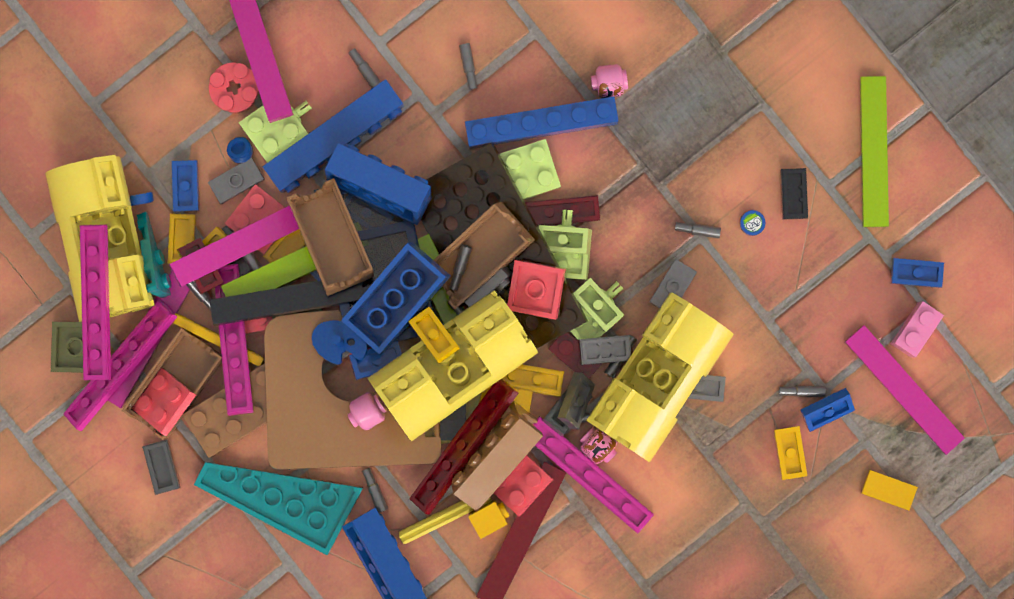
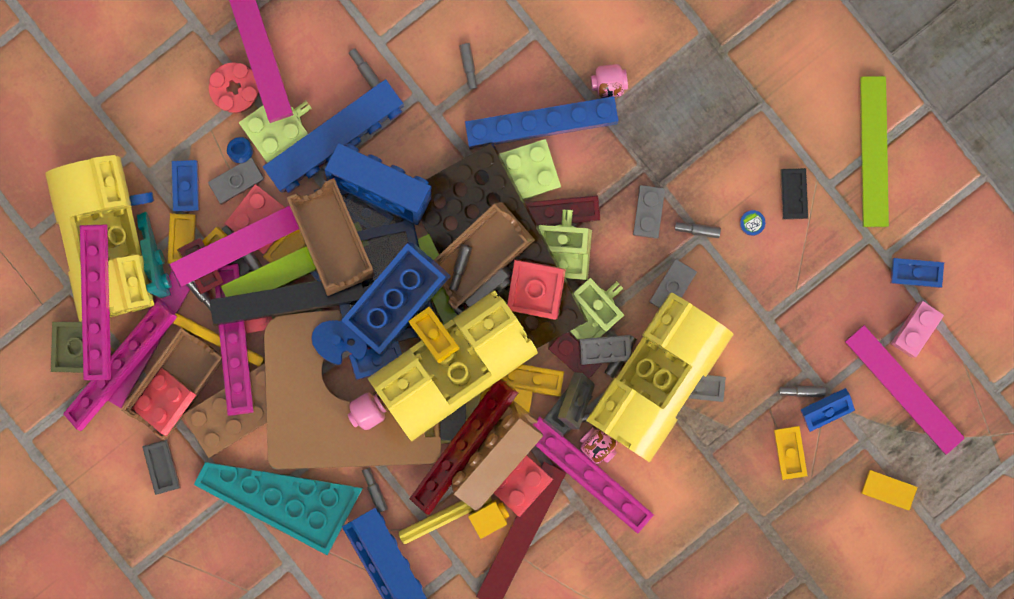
(649, 212): none -> flat silver plate

